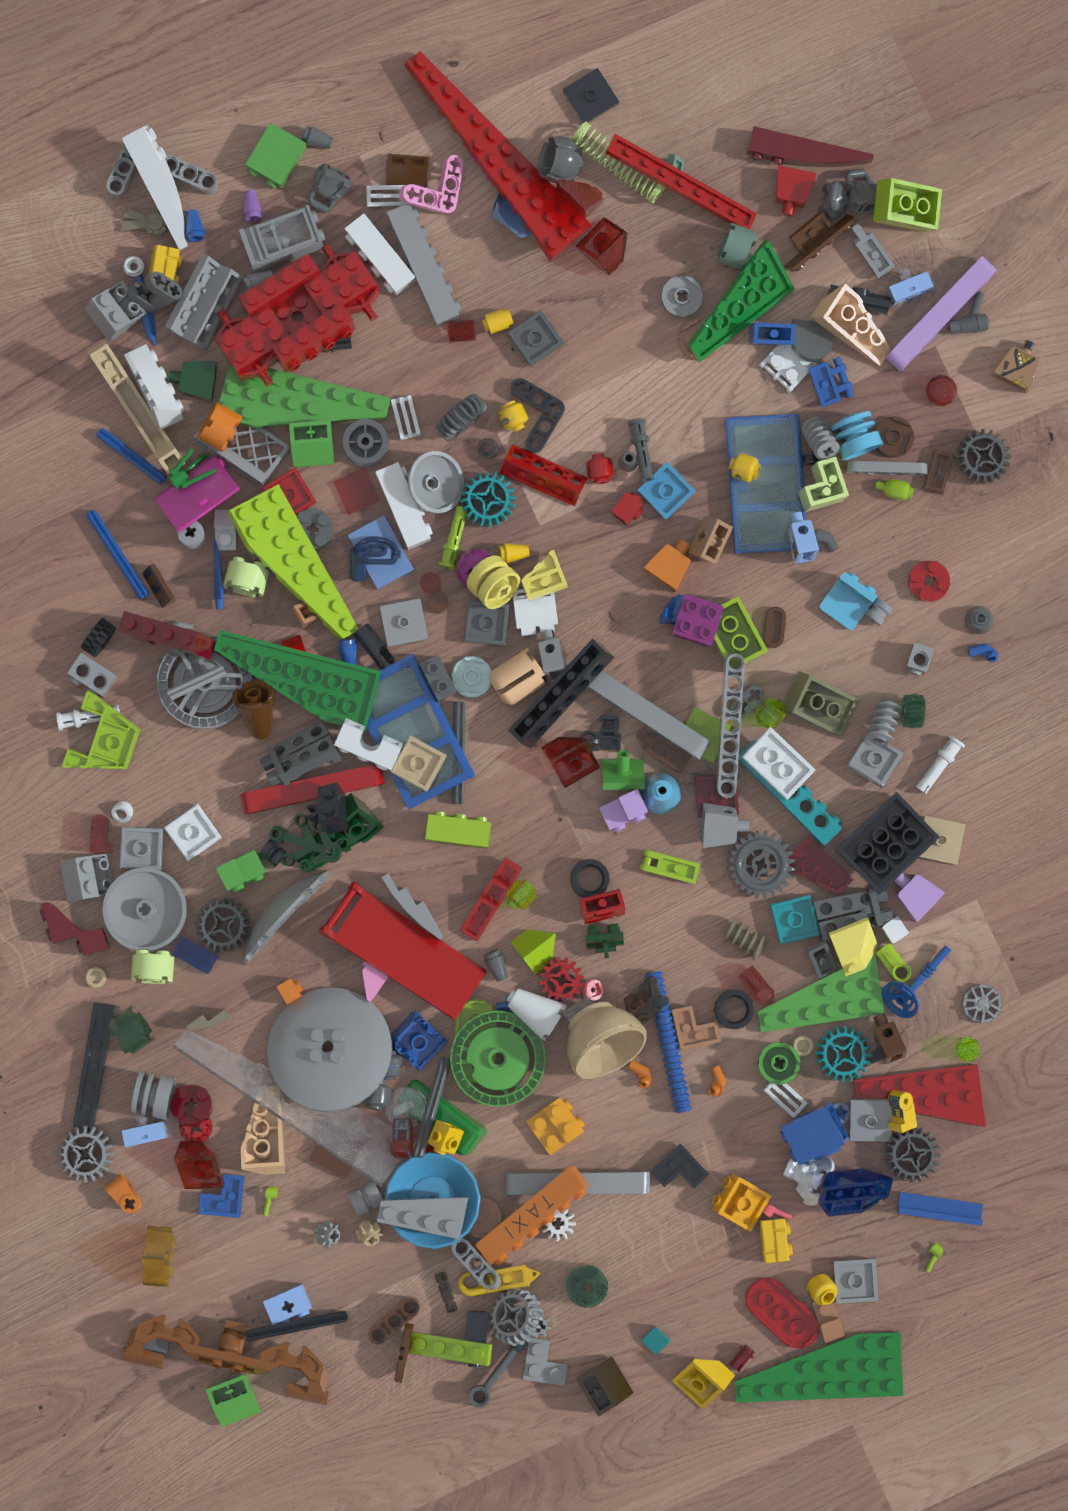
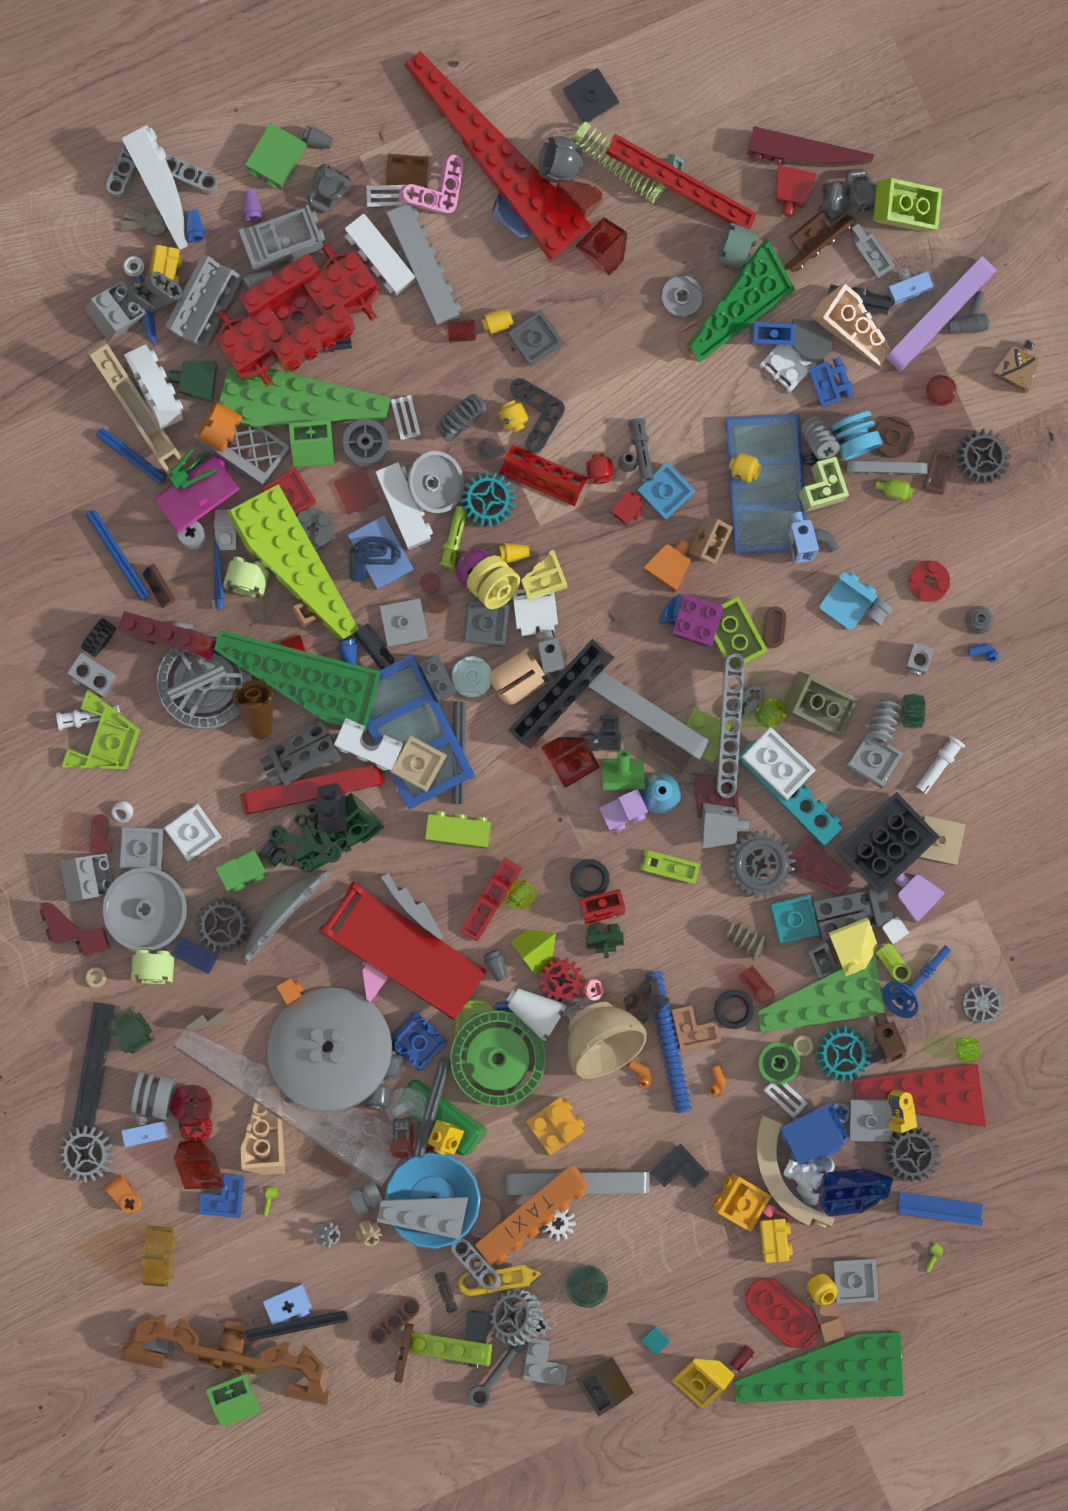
(768, 1167): none -> tan arch

